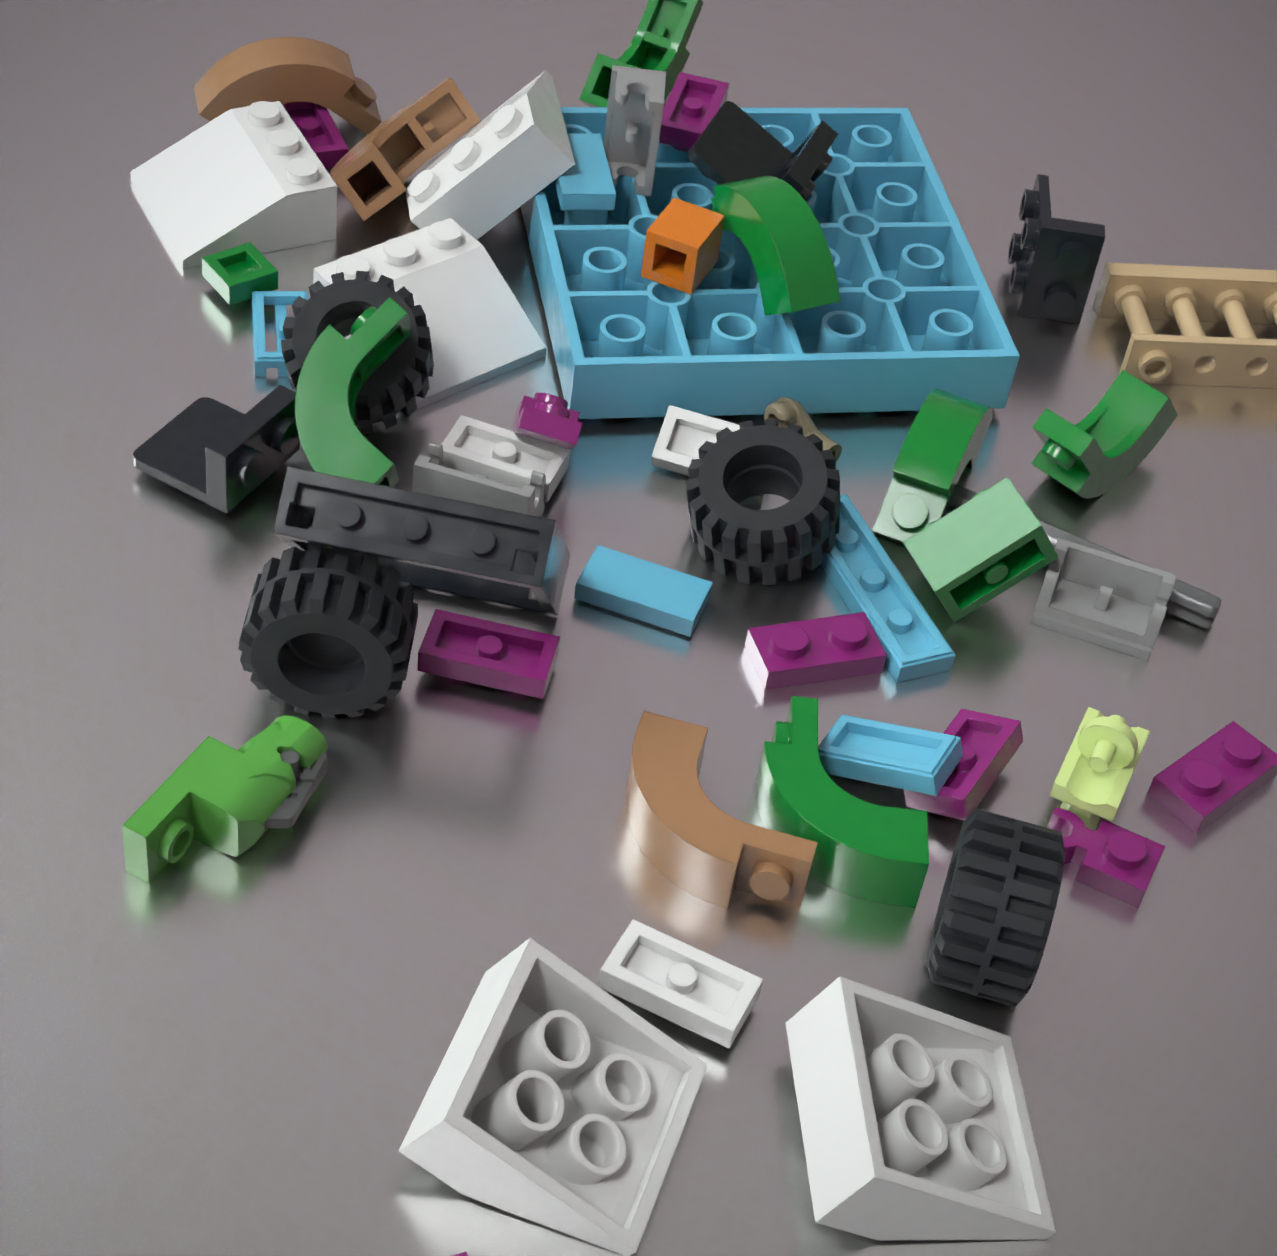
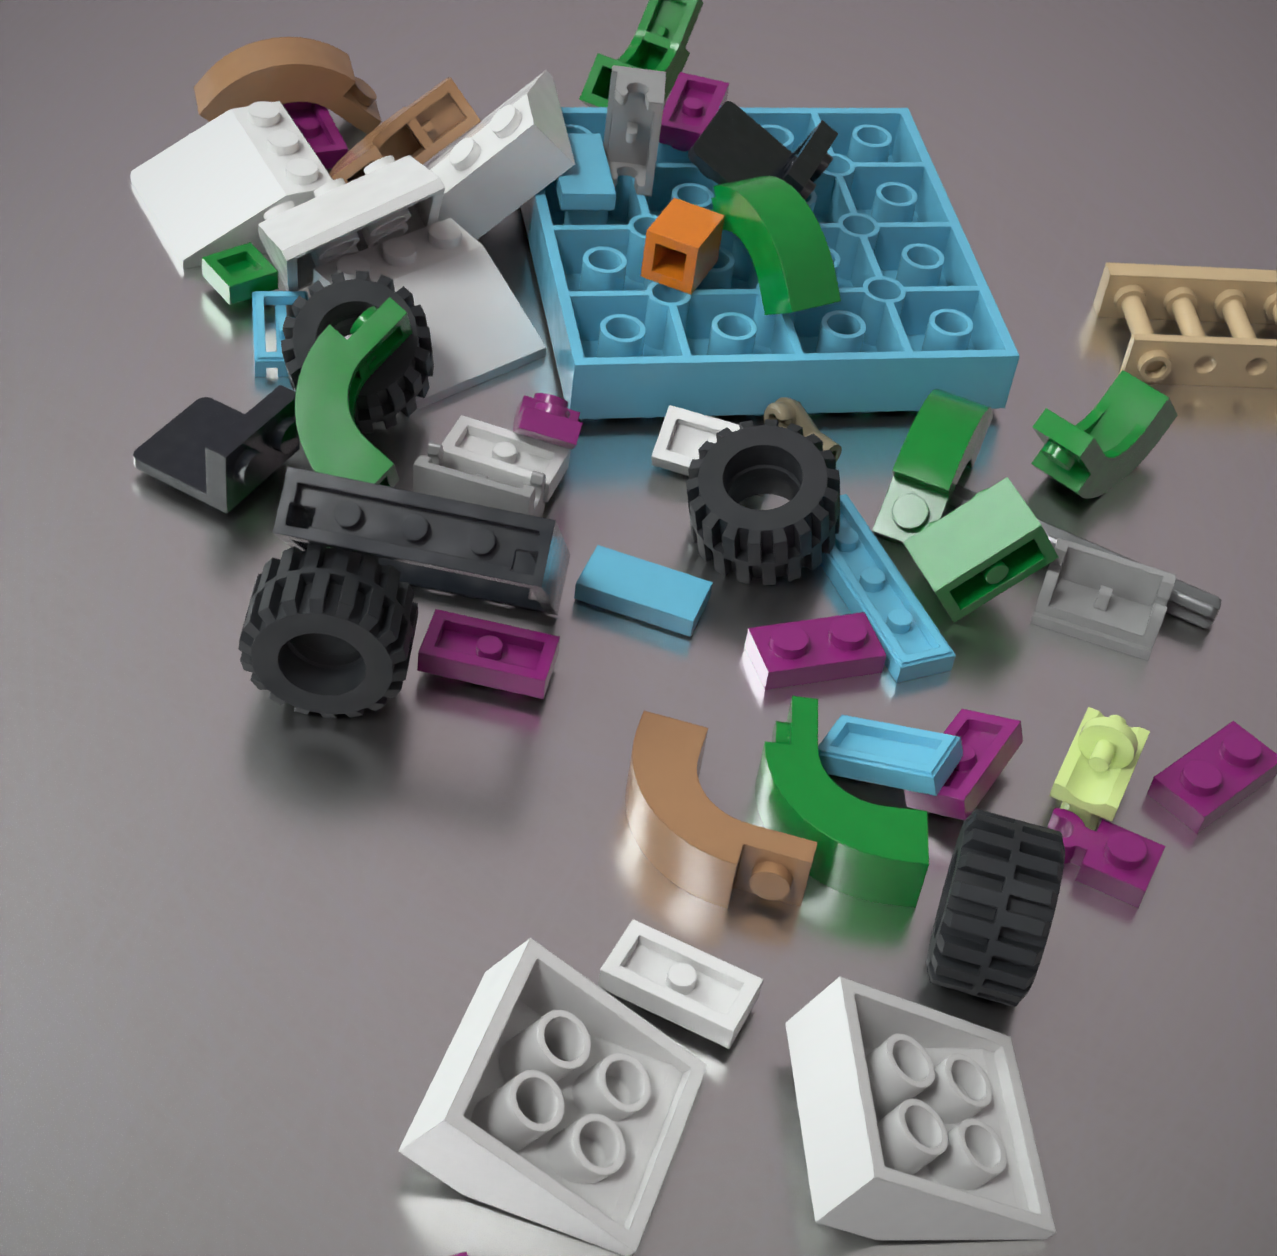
(227, 796): bright green plate -> none
(350, 217): none -> white slope
(1052, 259): black bracket -> none

